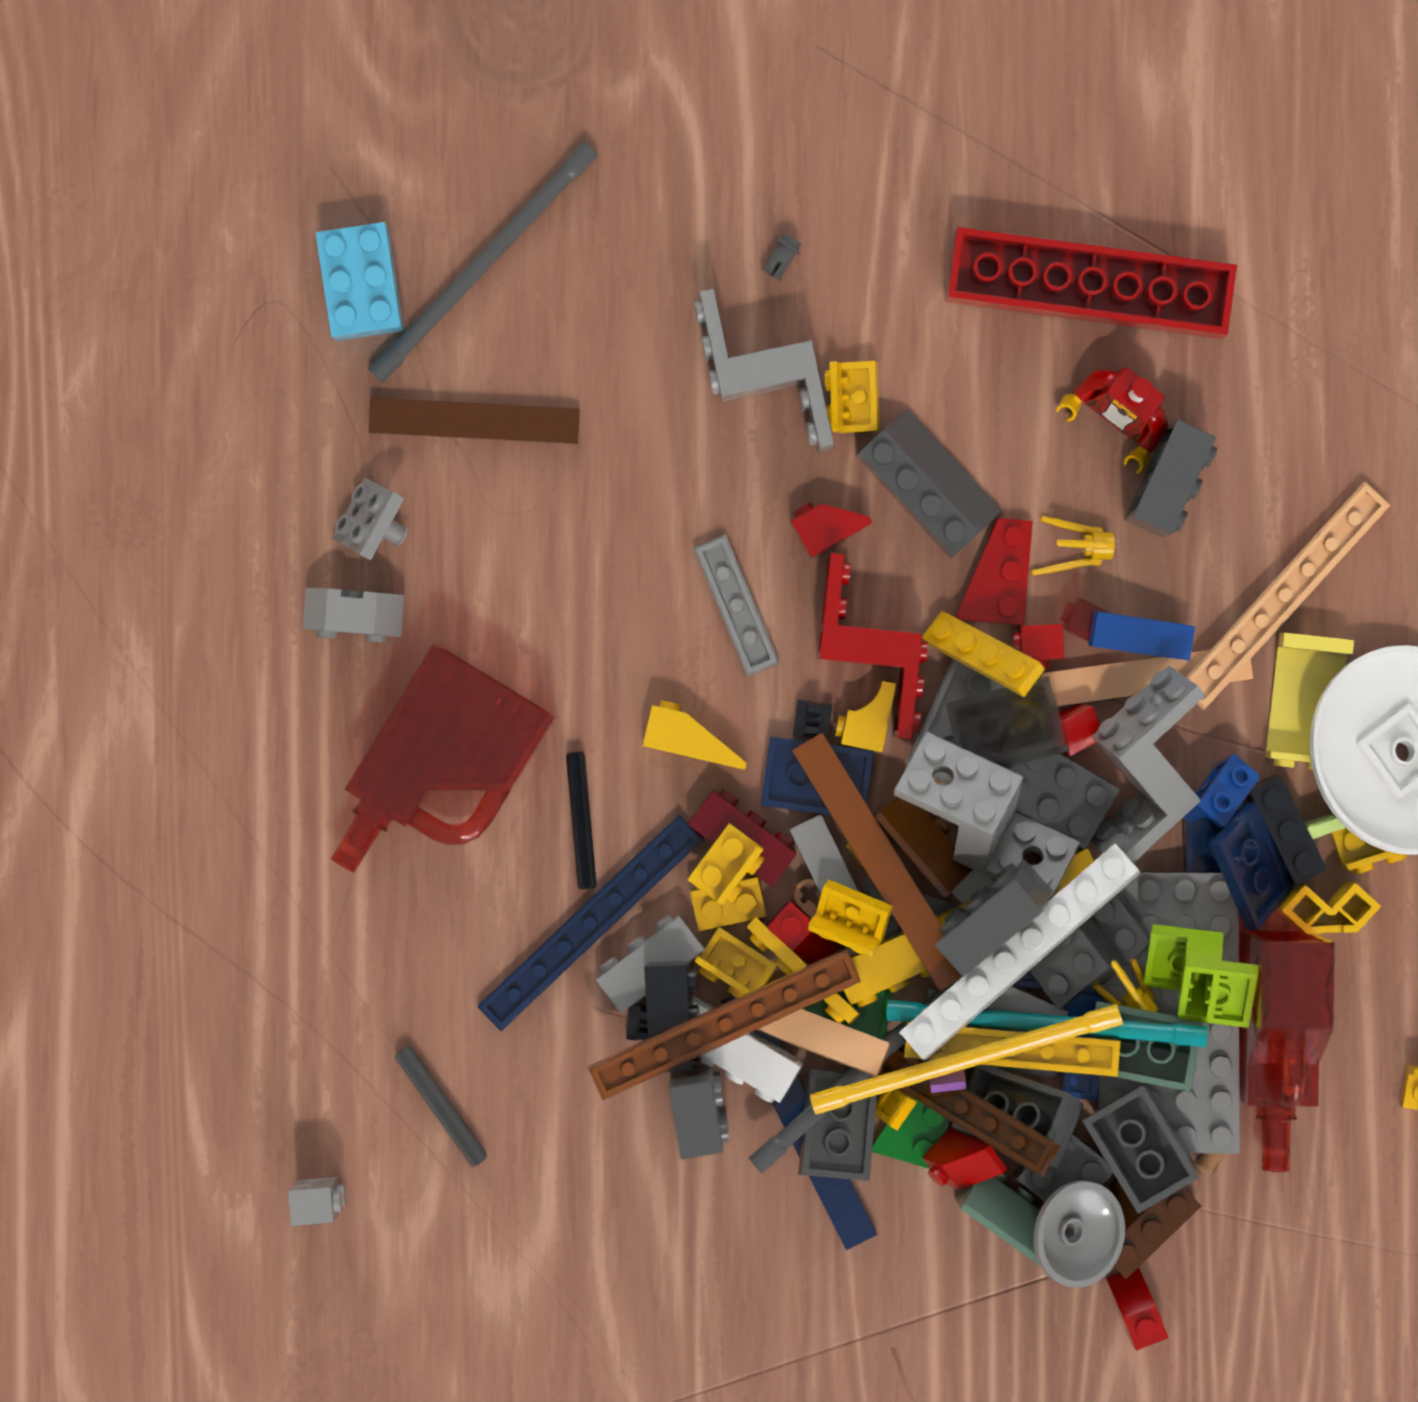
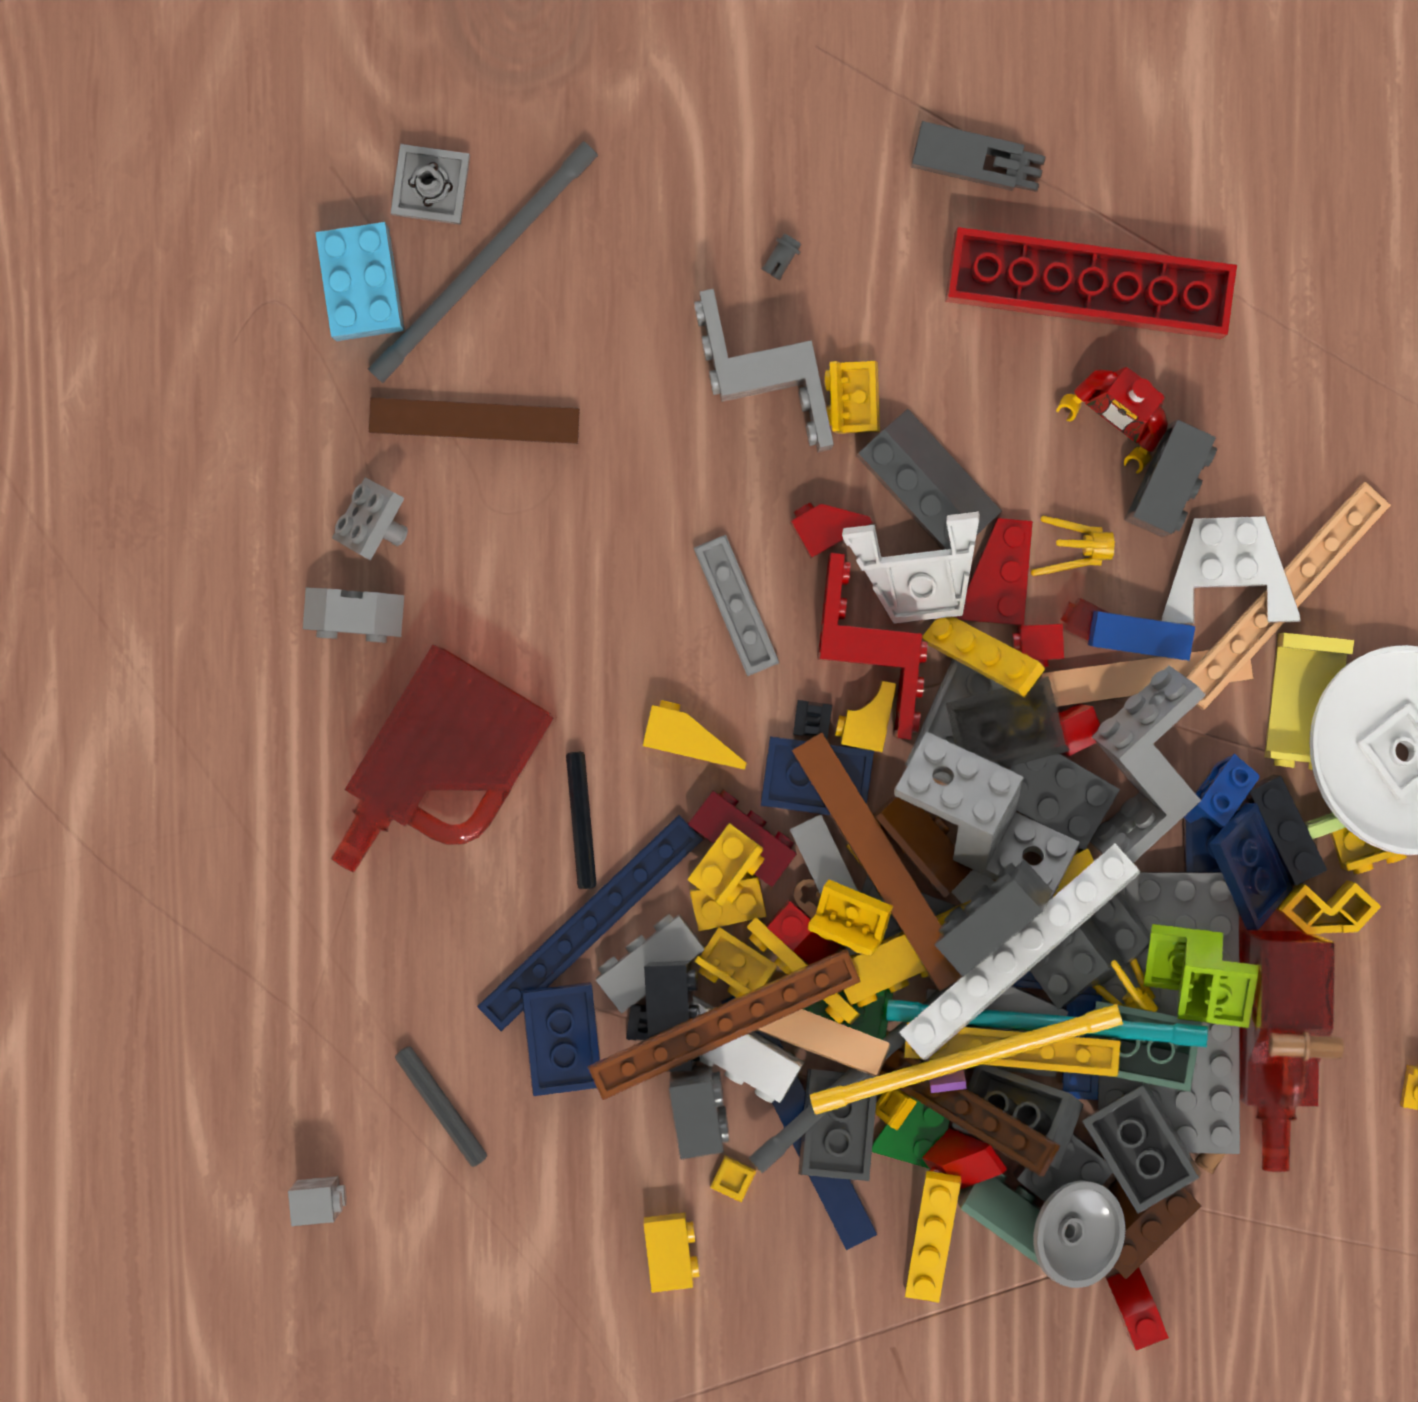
(417, 165): none -> light grey plate
(560, 1038): none -> dark blue plate
(669, 1252): none -> yellow brick
(733, 1178): none -> yellow tile
(923, 582): none -> white wing
(932, 1236): none -> yellow plate
(964, 154): none -> dark grey hinge
(1230, 555): none -> white wing
(1306, 1046): none -> medium nougat axle

